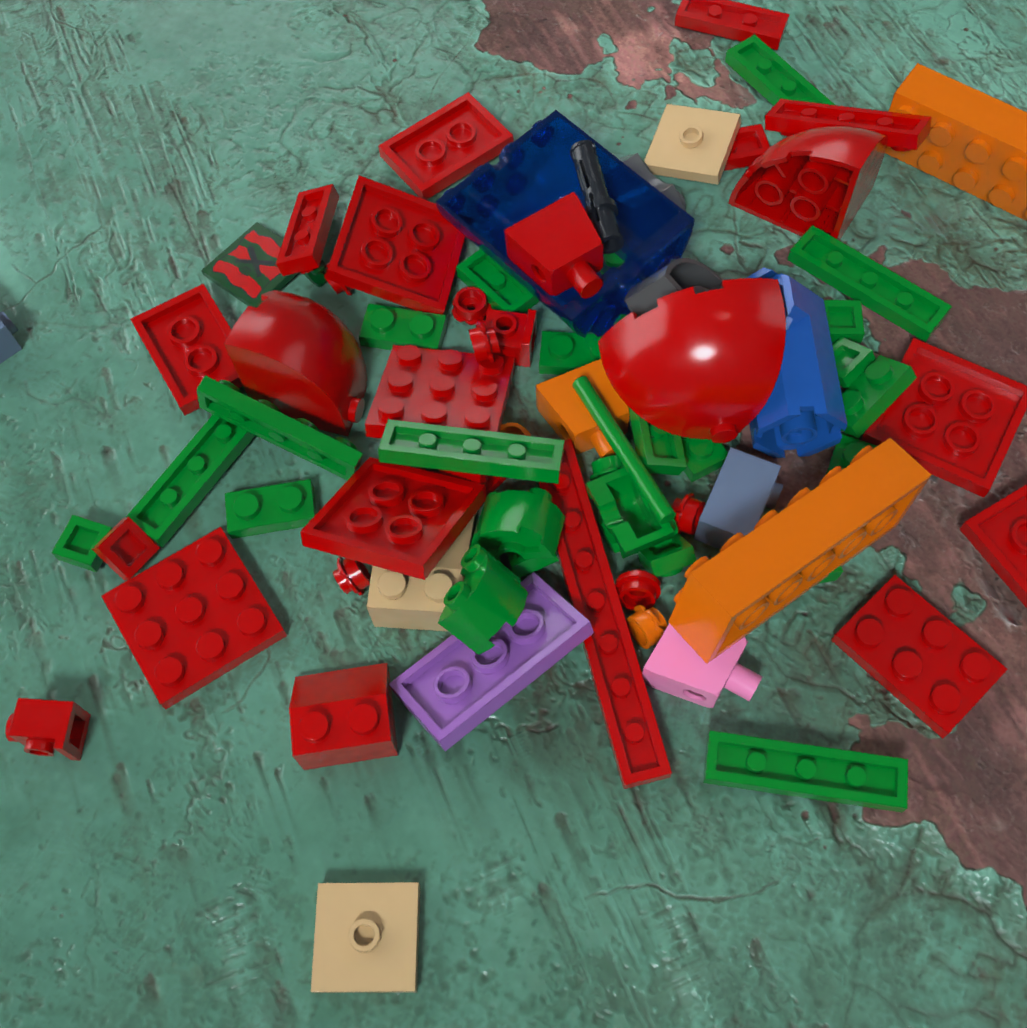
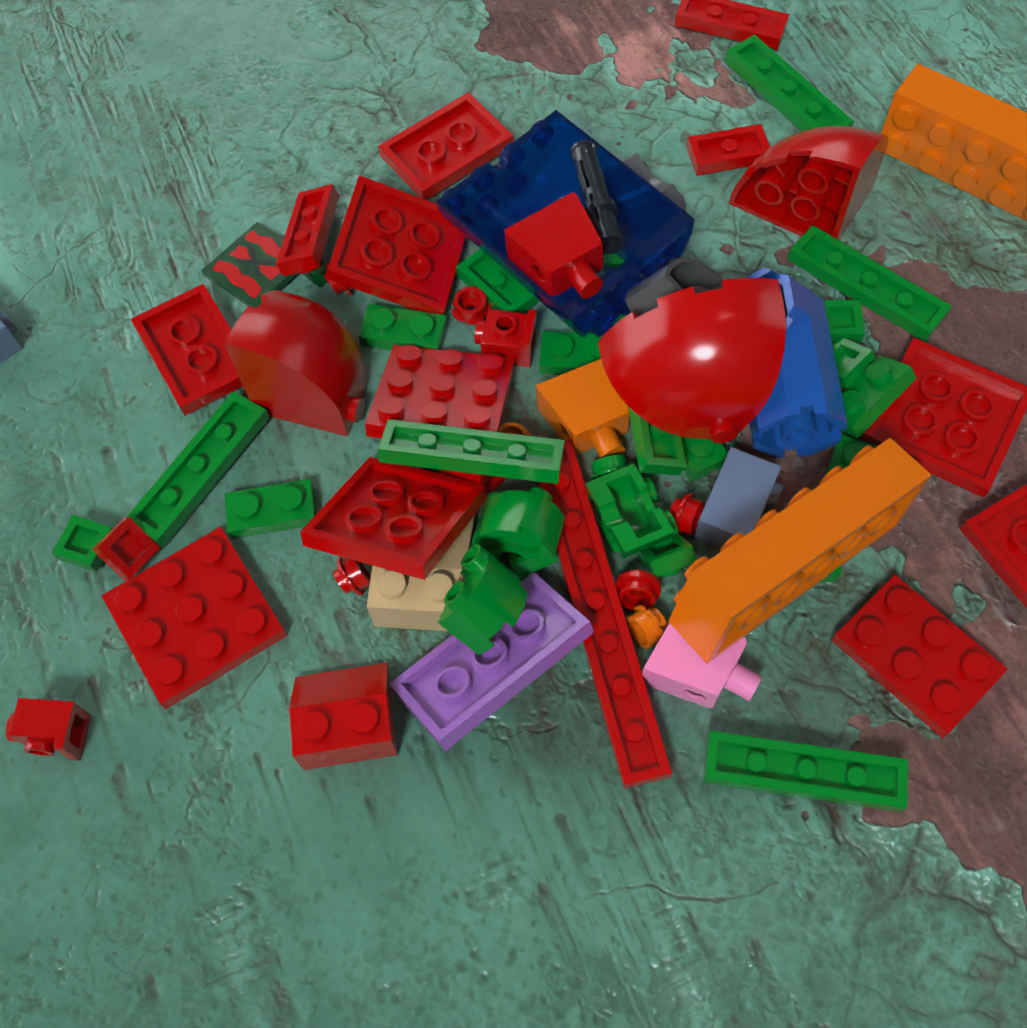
(268, 423): green plate -> none
(366, 938): tan plate -> none
(484, 343): red plate -> none
(624, 450): green bar -> none
(692, 143): tan plate -> none
(903, 130): red plate -> none

